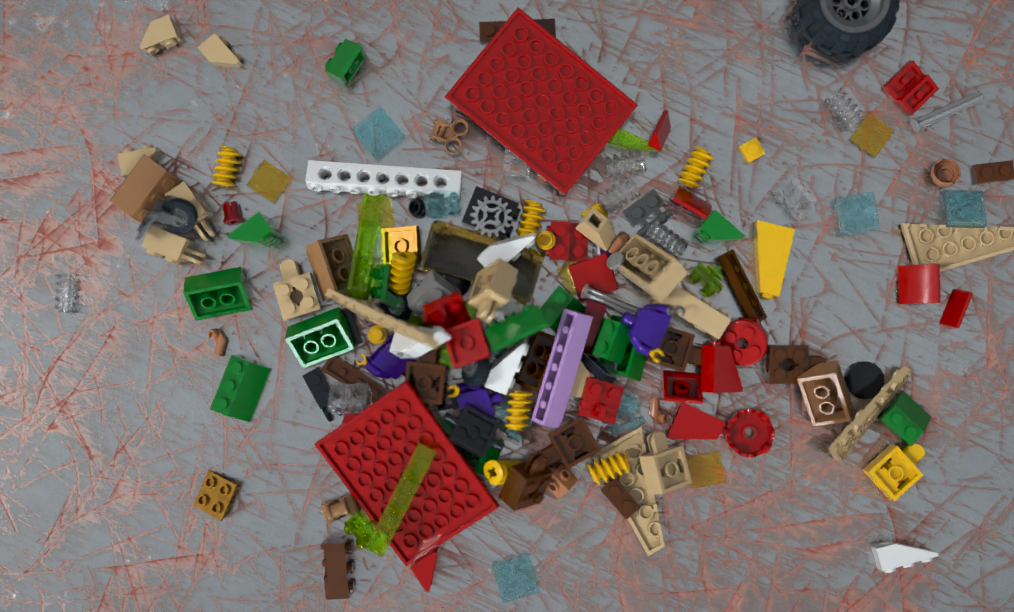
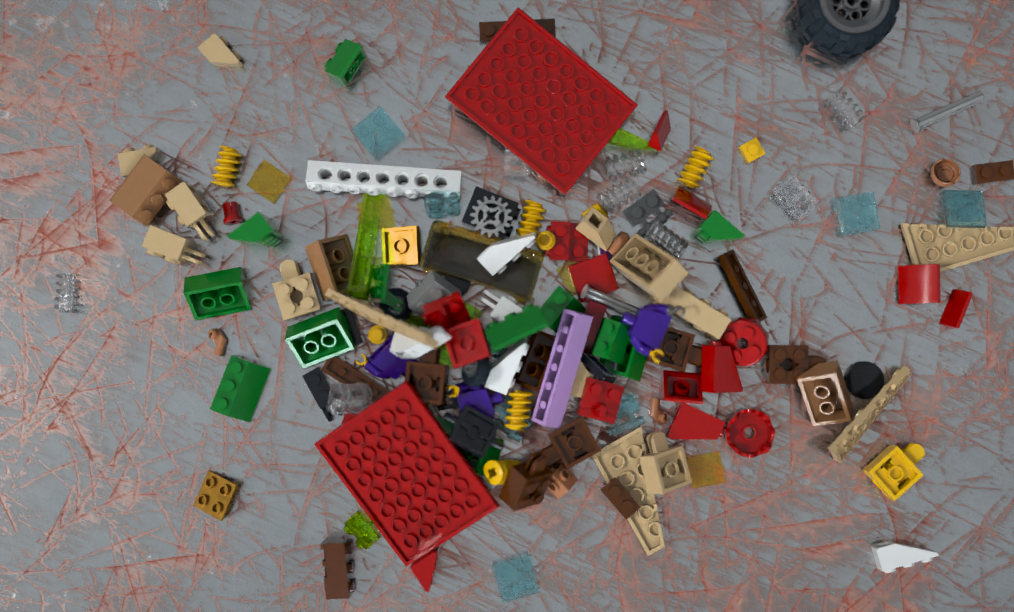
(160, 34): tan slope -> none
(176, 214): plate -> none
(339, 508): medium nougat piece -> none
(400, 500): clear neon green slope -> none
(401, 271): yellow piece -> none
(417, 207): black plate -> none
(448, 134): medium nougat piece -> none
(492, 288): tan brick -> none
(609, 467): yellow piece -> none
(615, 260): light grey piece -> none
(702, 272): clear neon green hips -> none
(771, 252): yellow slope -> none
(871, 135): clear yellow piece -> none
(904, 418): green slope -> none
(910, 87): red slope -> none

